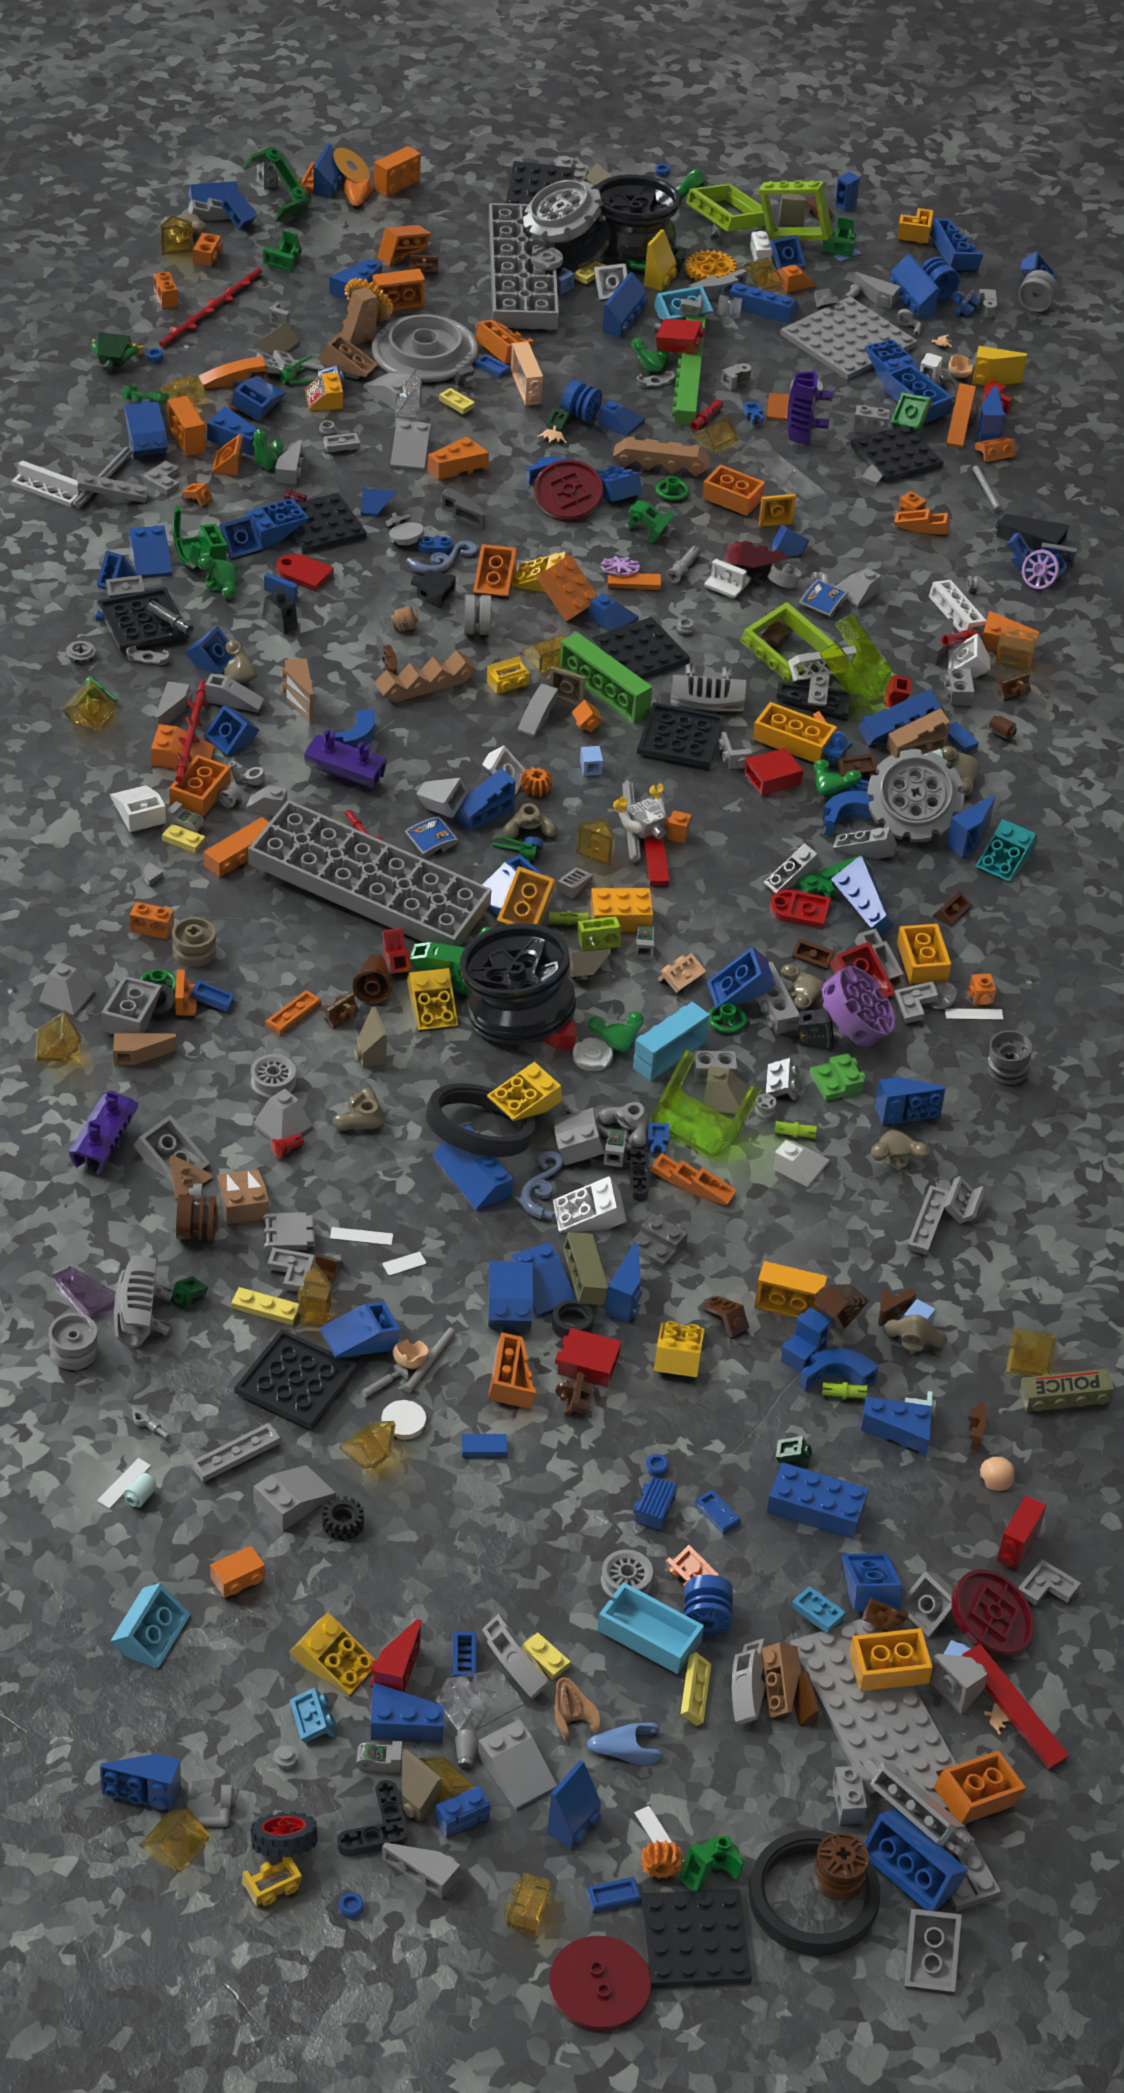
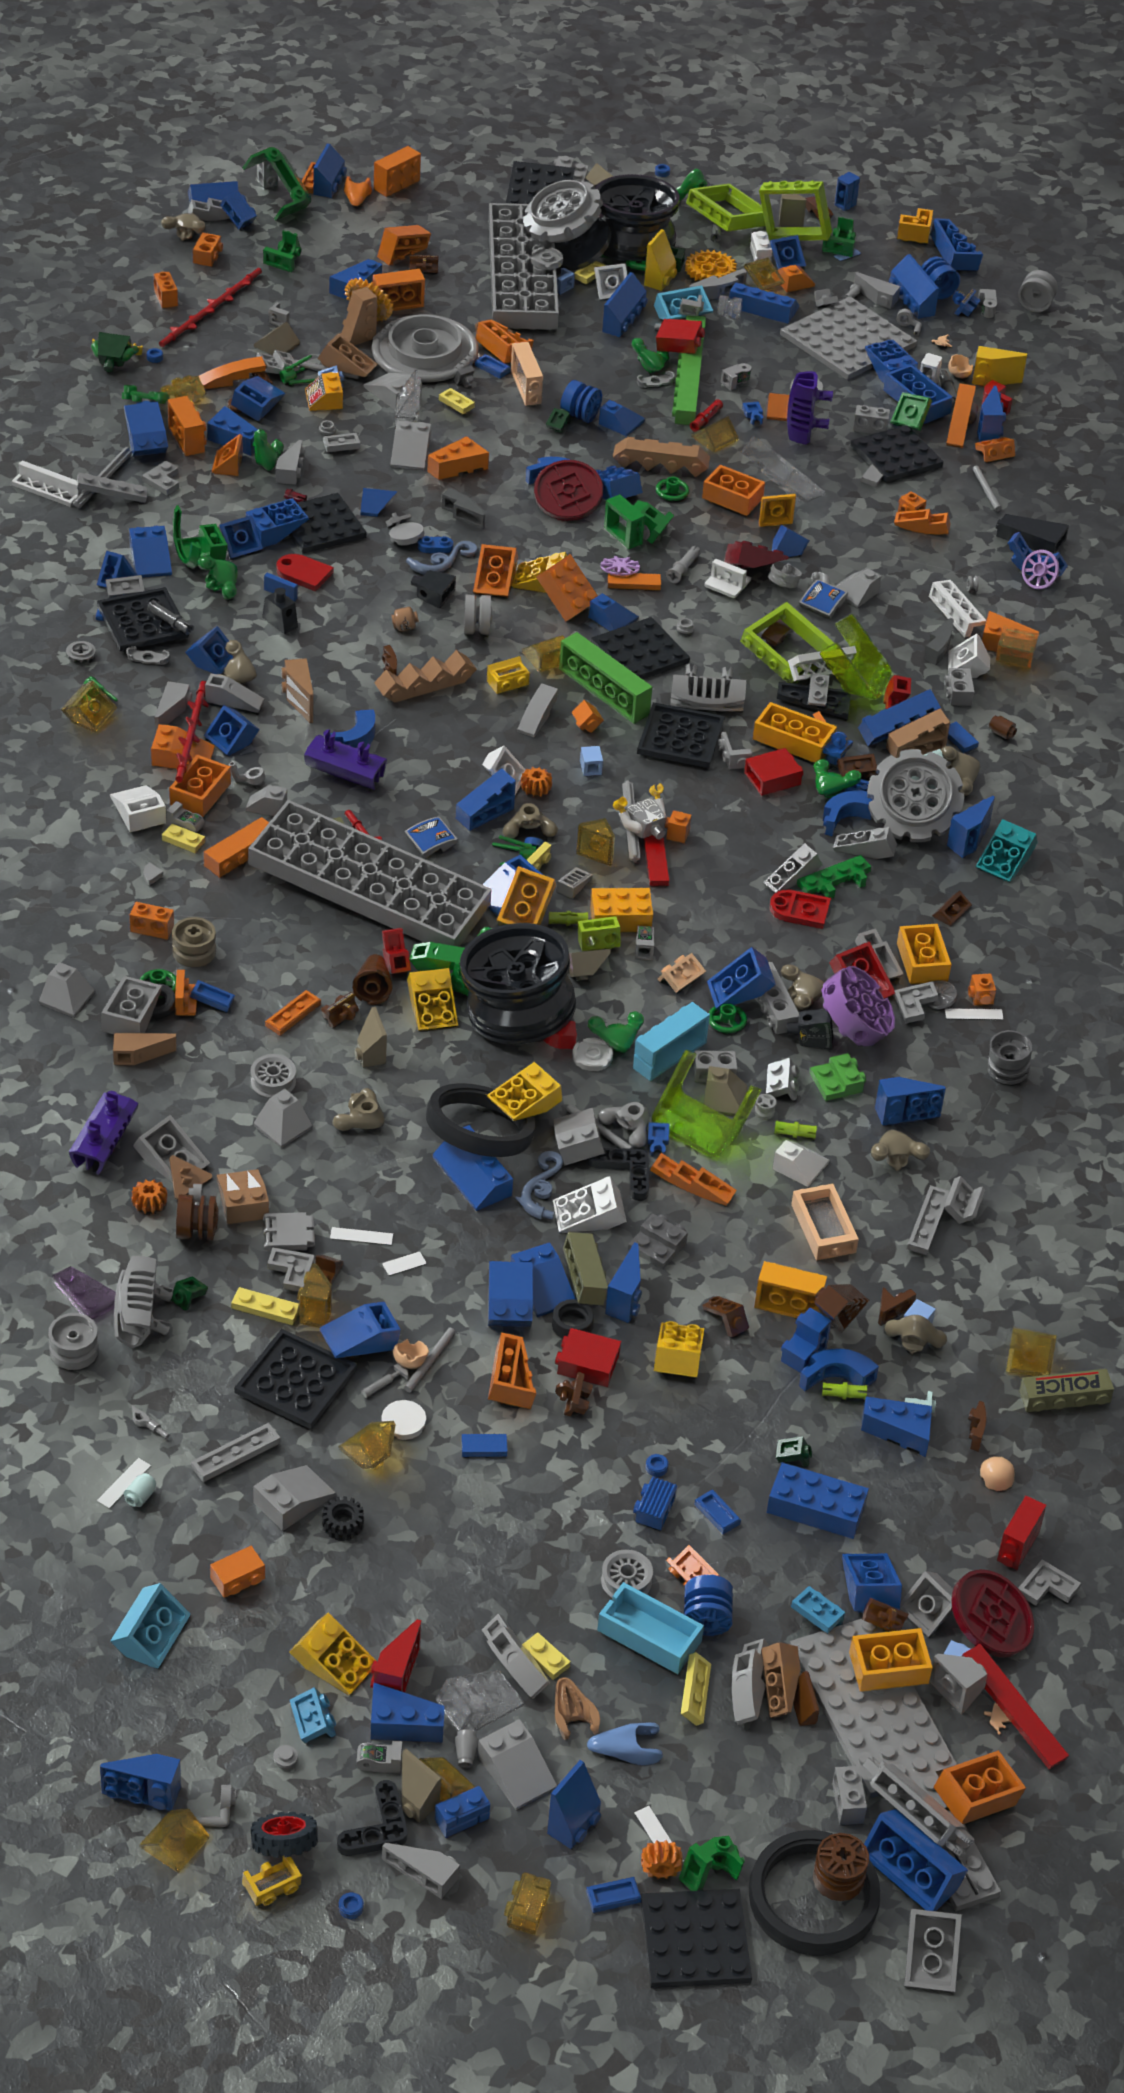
(57, 1039): clear yellow slope -> none
(149, 1196): none -> orange gear
(176, 236): clear yellow slope -> none
(198, 491): orange bracket -> none
(230, 795): light grey wheel -> none
(283, 1146): red pin -> none
(342, 155): light orange sticker -> none
(443, 795): light grey slope -> none
(464, 1637): blue slope -> none
(540, 856): none -> light yellow plate
(552, 435): light nougat piece -> none
(569, 685): dark tan slope -> none
(599, 1983): dark red plate -> none
(615, 1145): light grey leg -> none
(633, 532): none -> green window
(813, 953): reddish brown slope -> none
(824, 1222): none -> light nougat window
(863, 894): wedge -> none
(956, 638): red pin -> none
(1014, 686): reddish brown hips -> none
(1035, 262): blue slope -> none
(1067, 553): slope -> none

